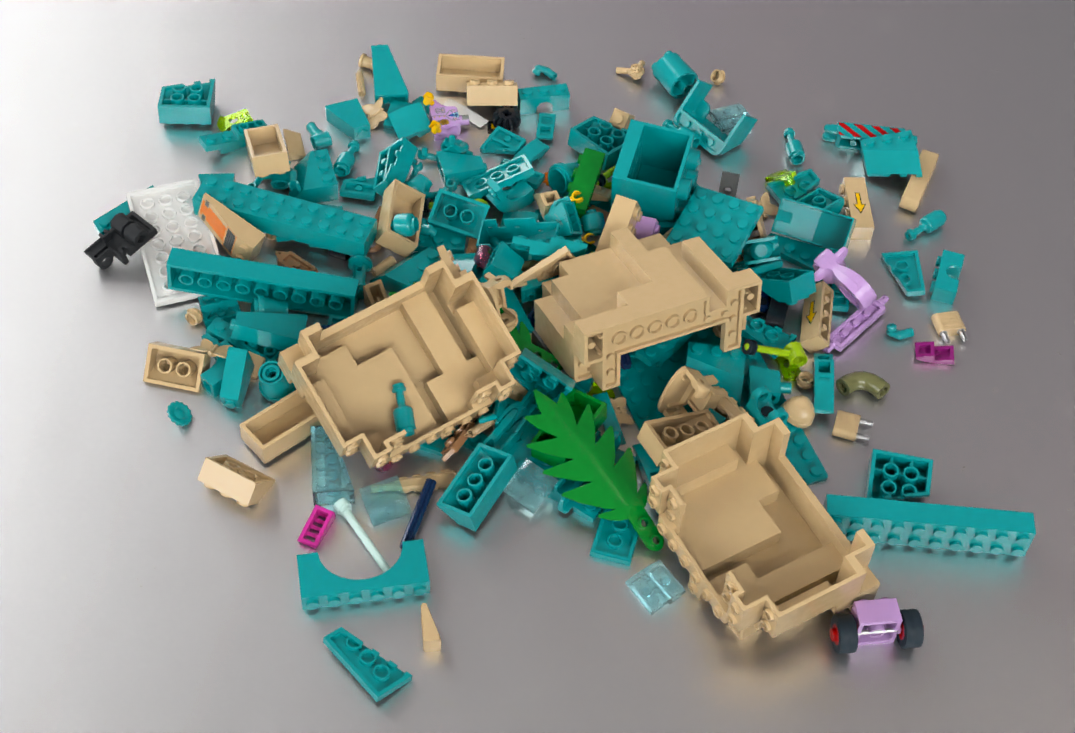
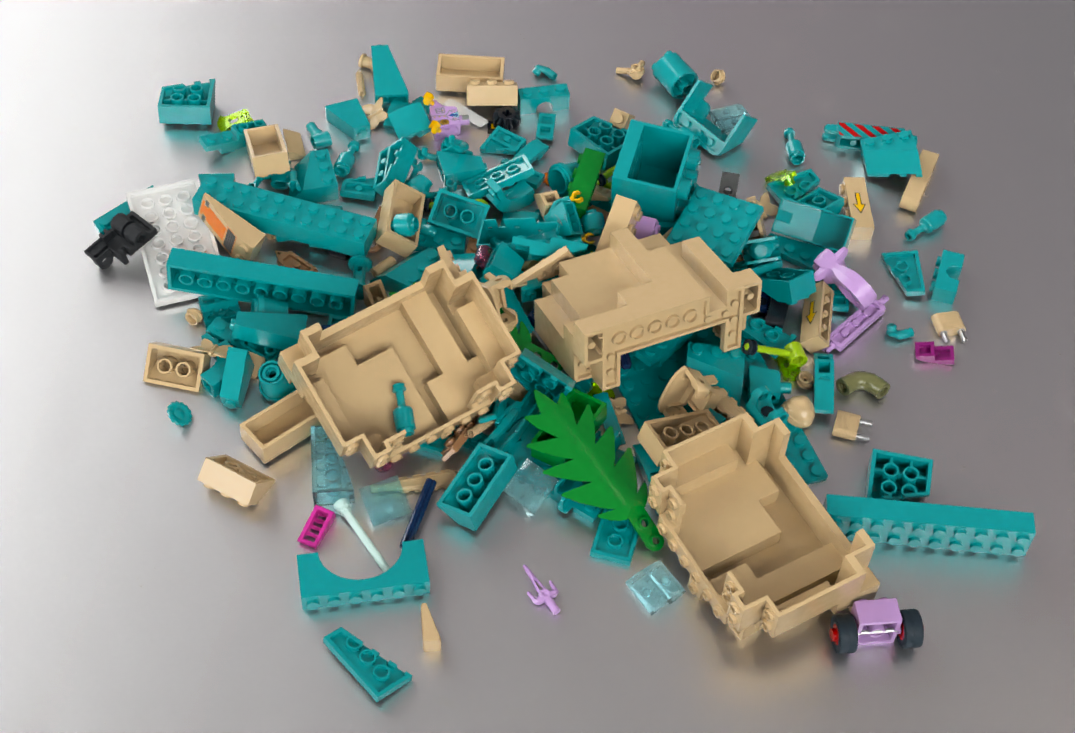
(544, 595): none -> lavender piece

